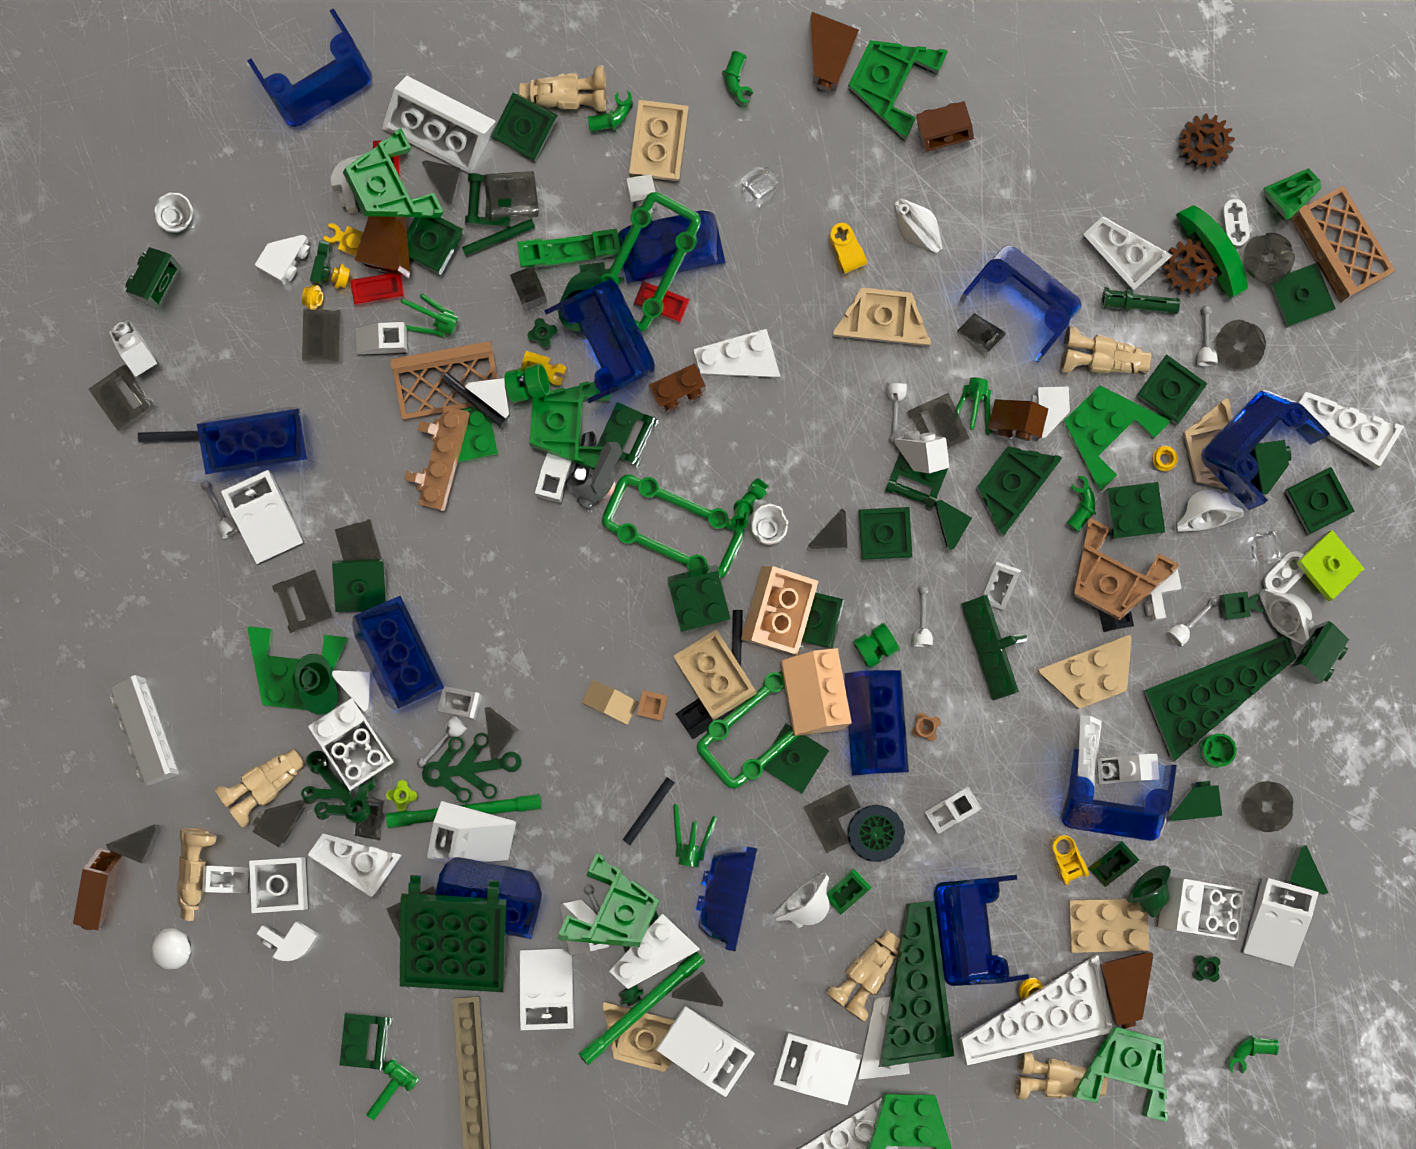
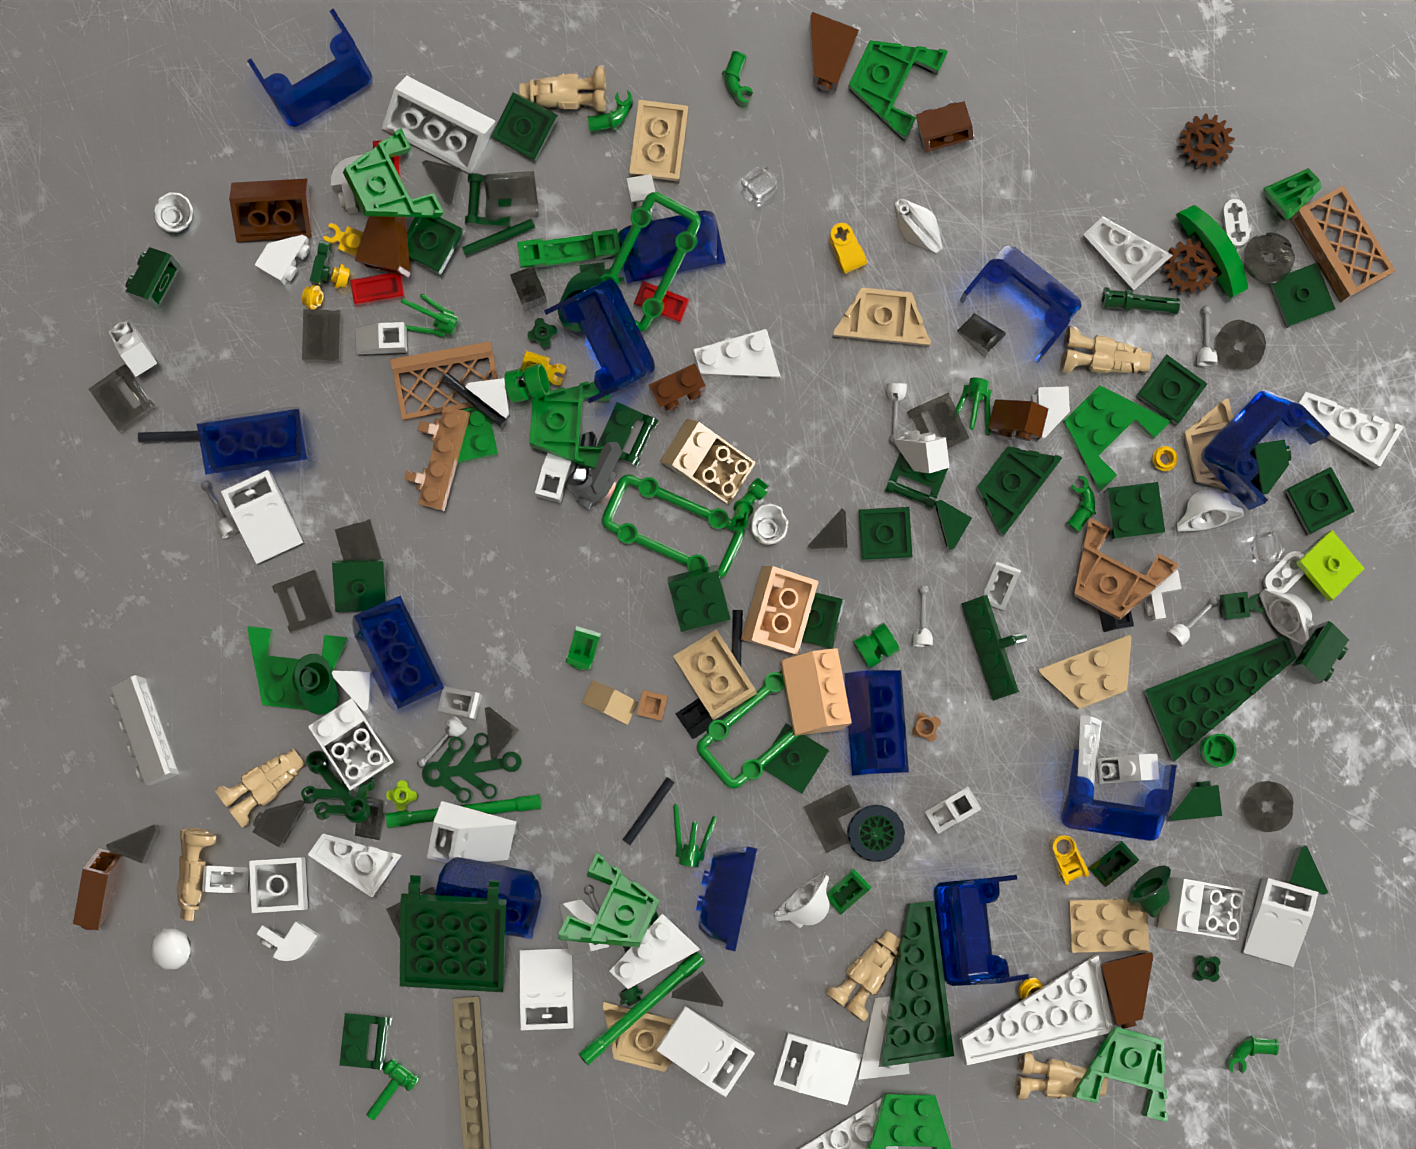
(271, 209): none -> reddish brown slope
(583, 648): none -> green bracket
(708, 461): none -> tan slope

